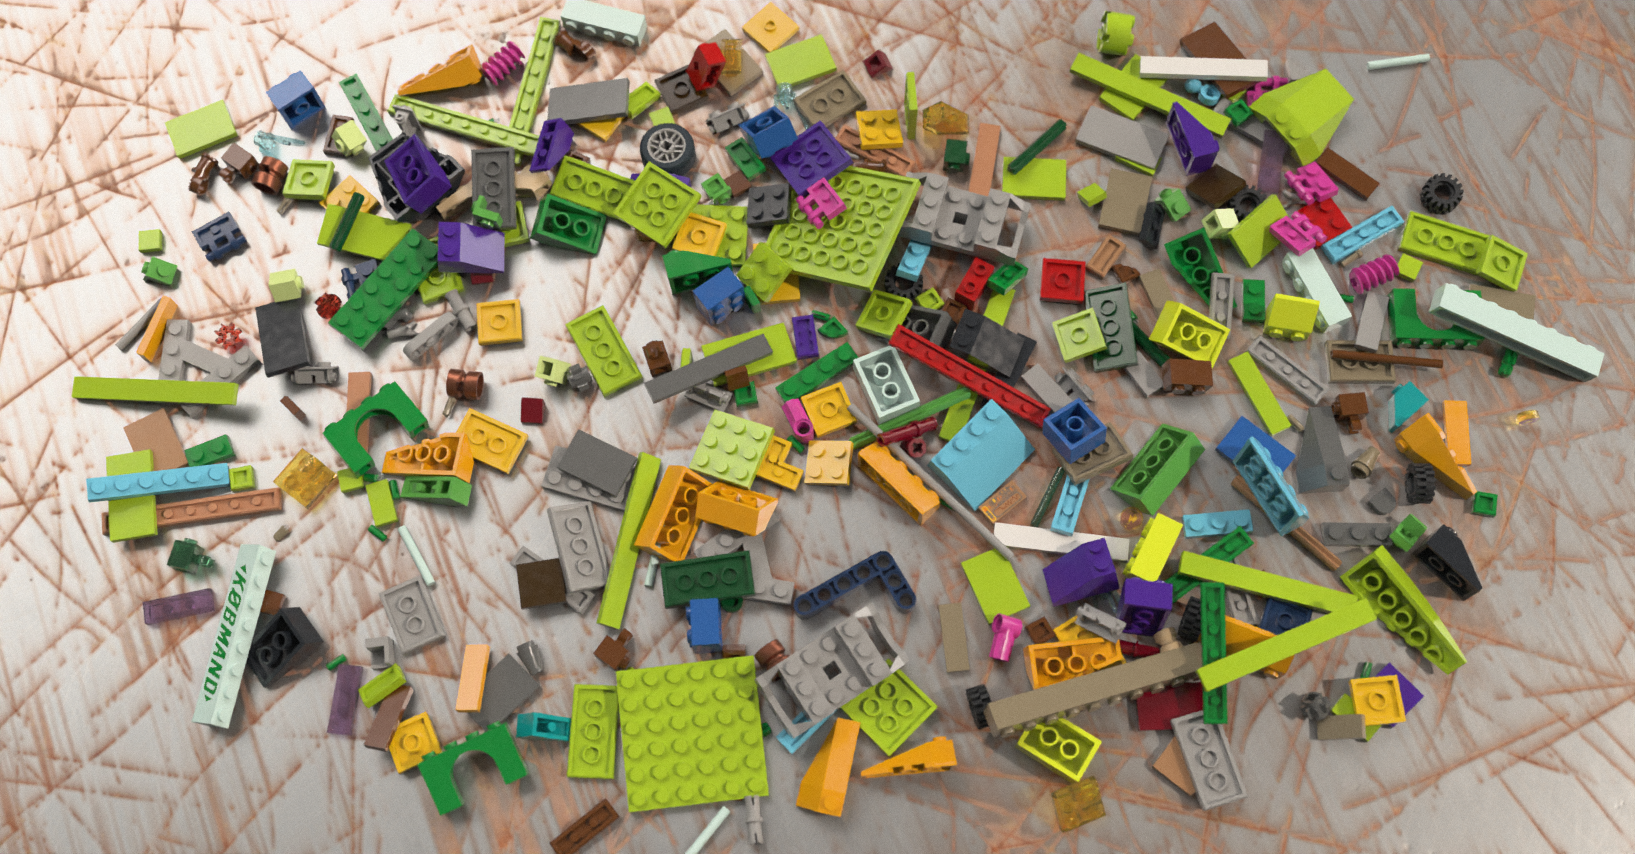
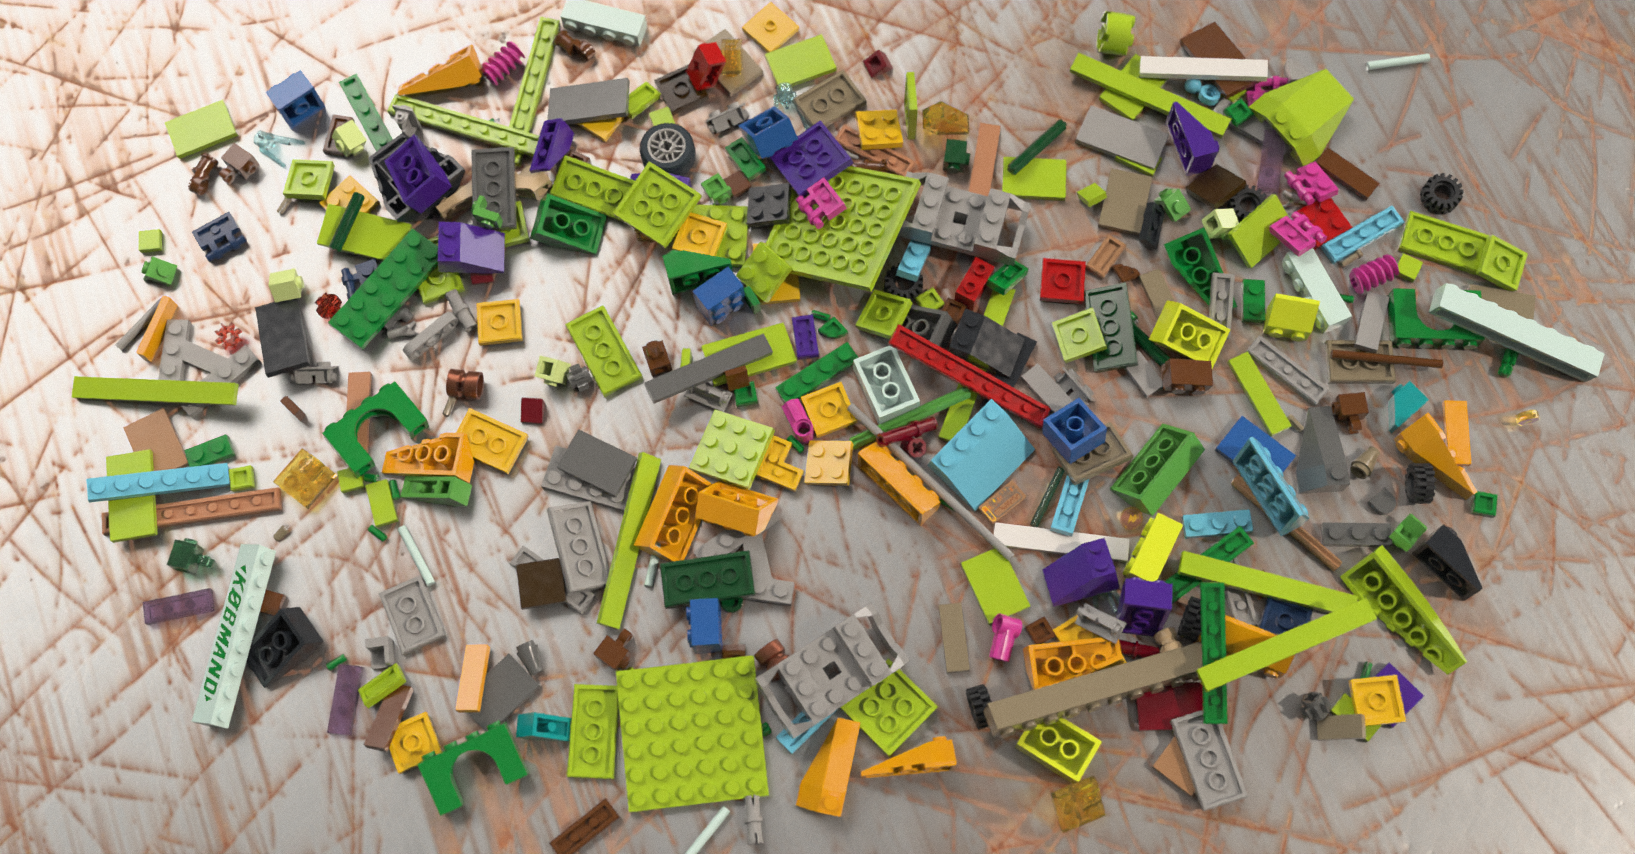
(269, 176): copper wheel -> none
(856, 584): dark blue beam -> none

